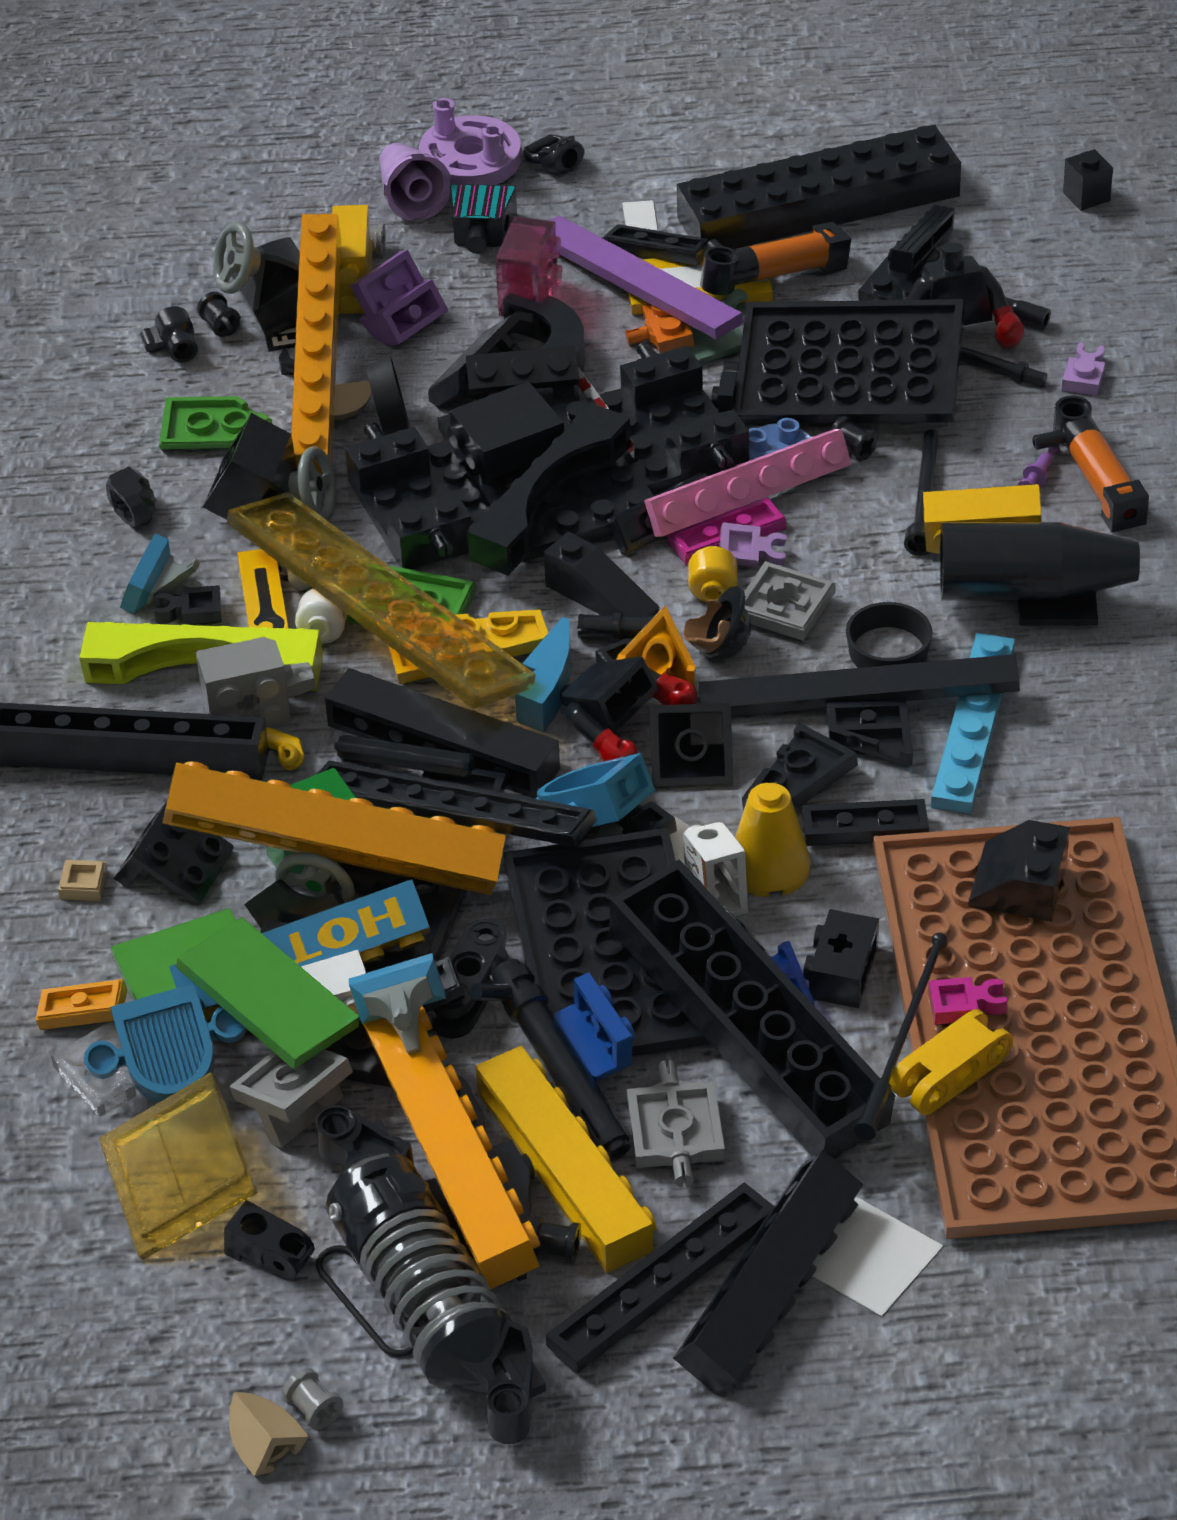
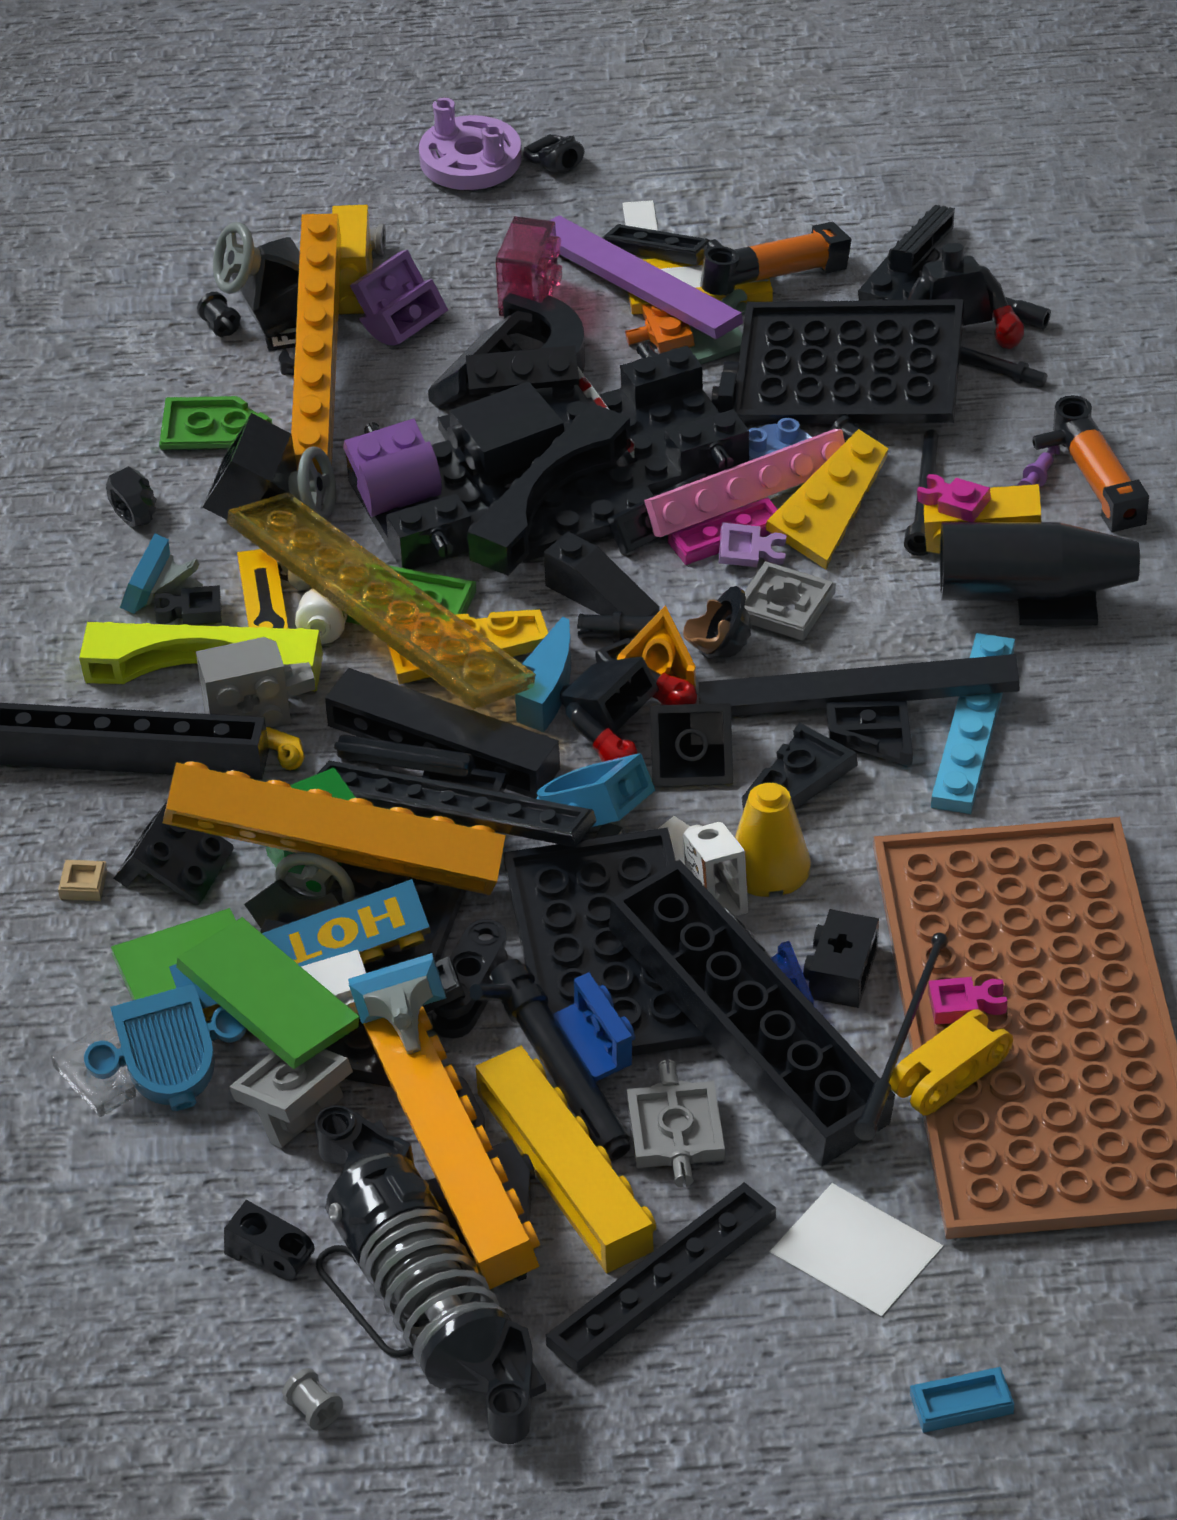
(79, 1004): light orange plate -> none
(172, 330): black piece -> none
(177, 1166): clear yellow piece -> none
(262, 1432): tan brick -> none
(350, 399): tan brick -> none
(387, 396): black tyre -> none
(393, 467): none -> medium lavender brick
(413, 182): lavender cone -> none
(482, 214): black torso -> none
(557, 1239): black bush -> none
(647, 818): black plate -> none
(711, 571): yellow head -> none
(769, 1272): black brick -> none
(820, 188): black brick -> none
(826, 503): none -> yellow wing
(862, 821): black plate -> none
(888, 615): black tyre -> none
(959, 499): none -> dark pink plate
(961, 1399): none -> dark azure tile
(1022, 870): black slope -> none
(1084, 372): lavender plate -> none
(1087, 179): black brick -> none

